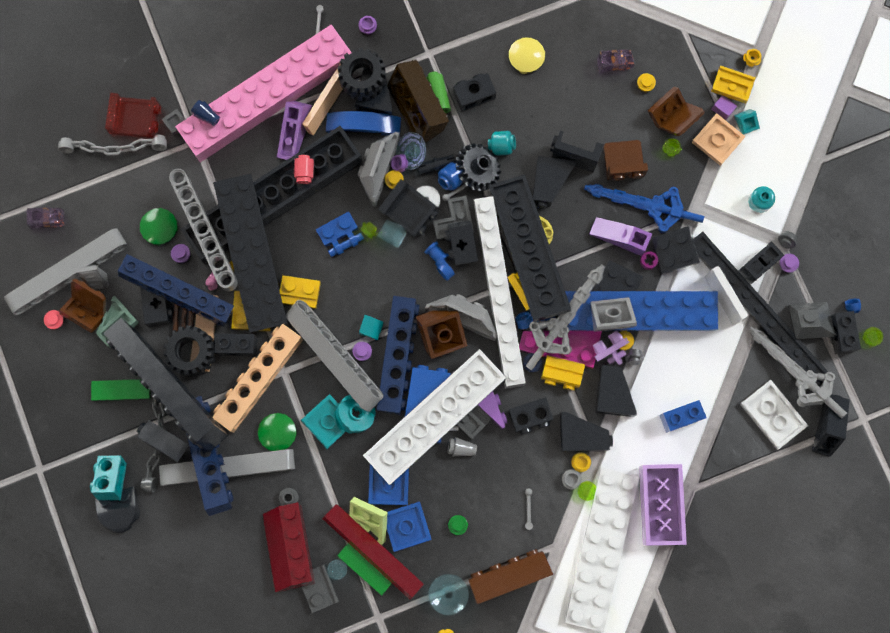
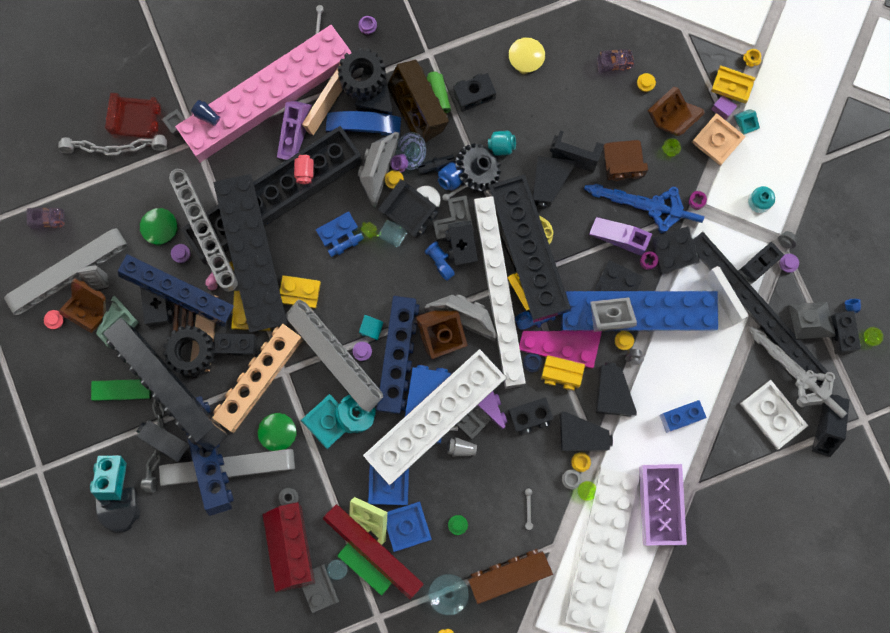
(558, 326): light grey bar -> none
(618, 342): lavender hips -> none
(694, 205): none -> magenta bush

